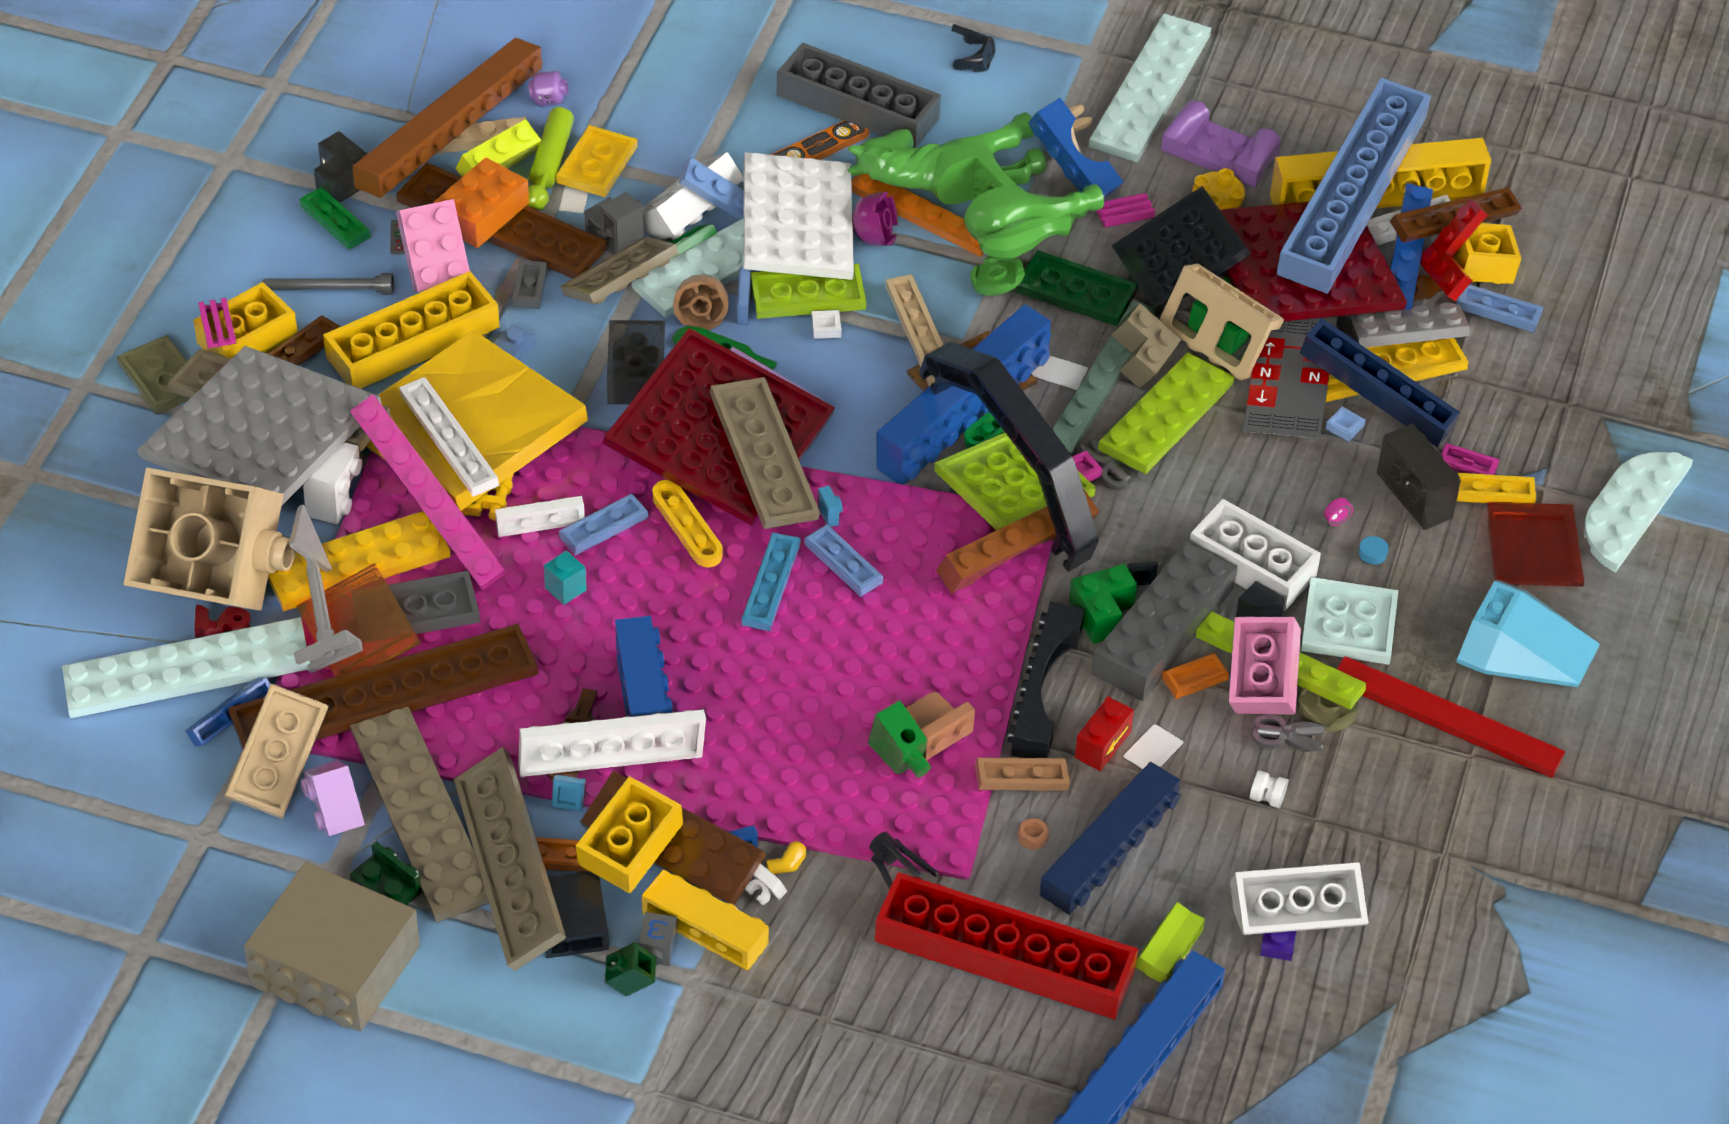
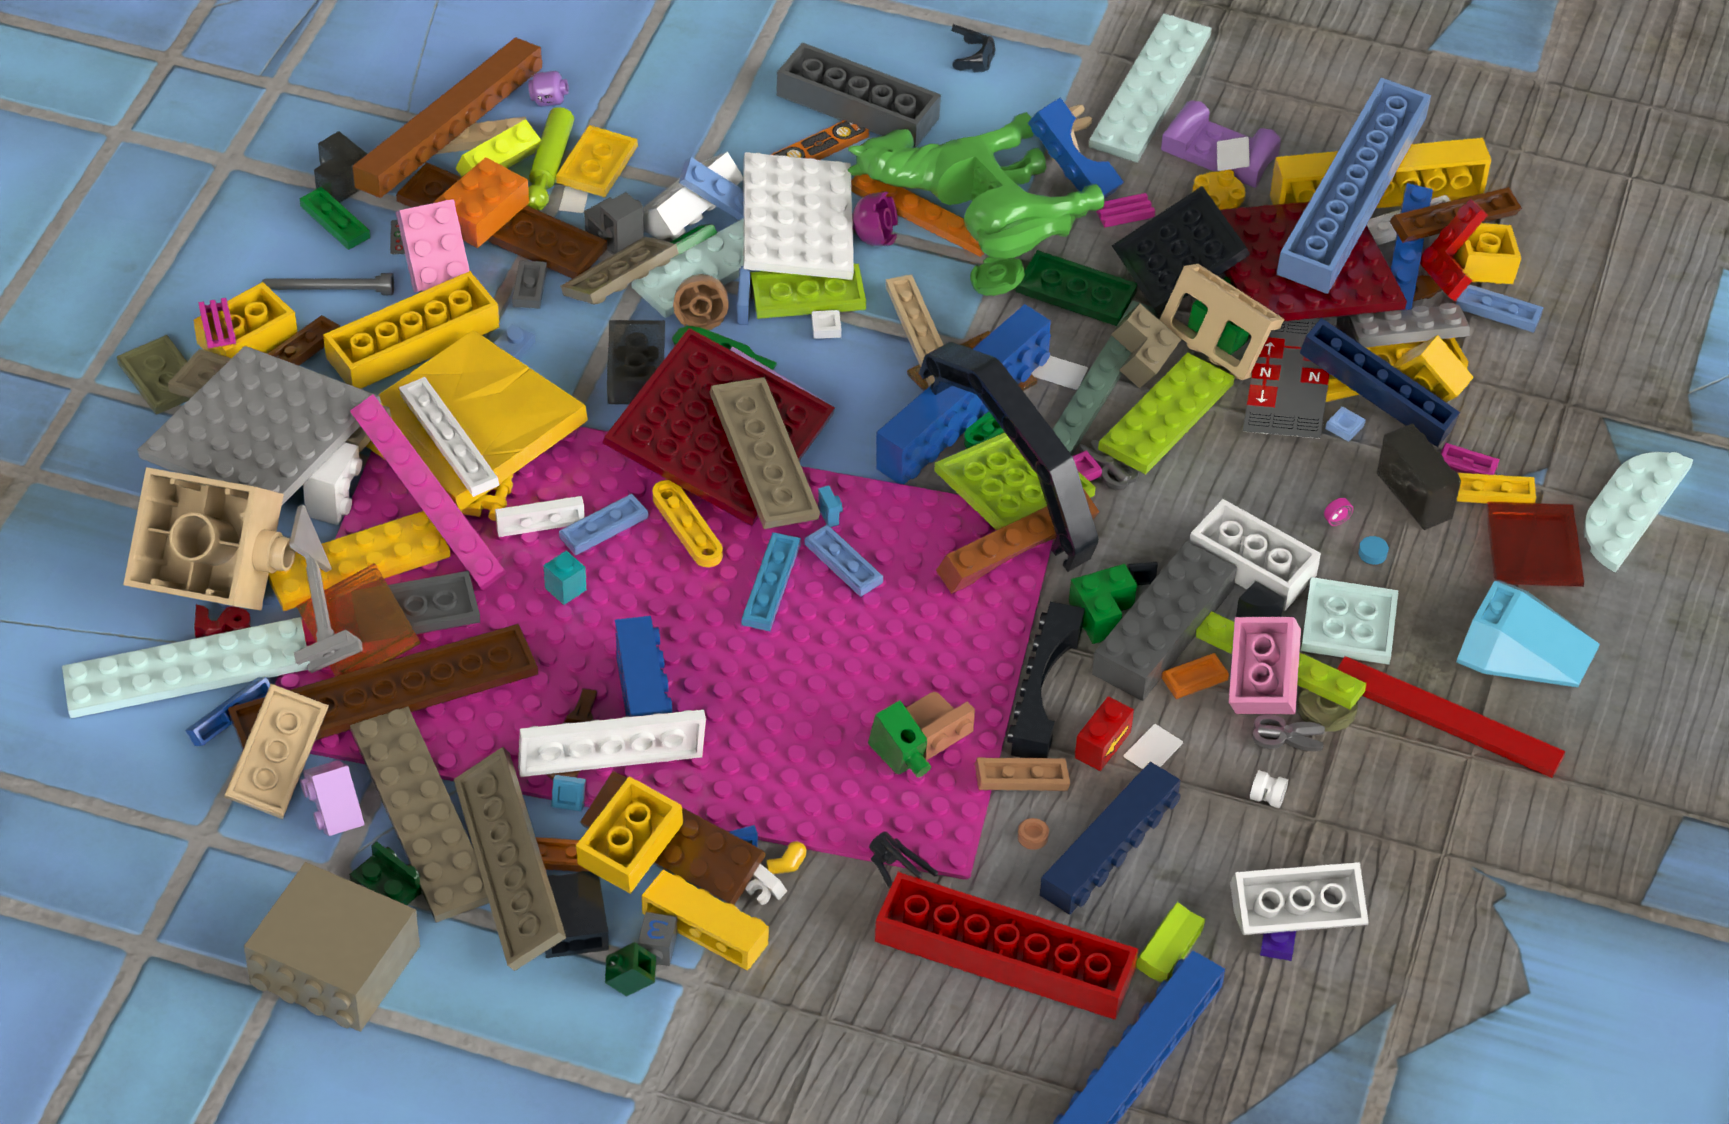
(1233, 153): none -> white sticker
(1435, 369): none -> yellow brick

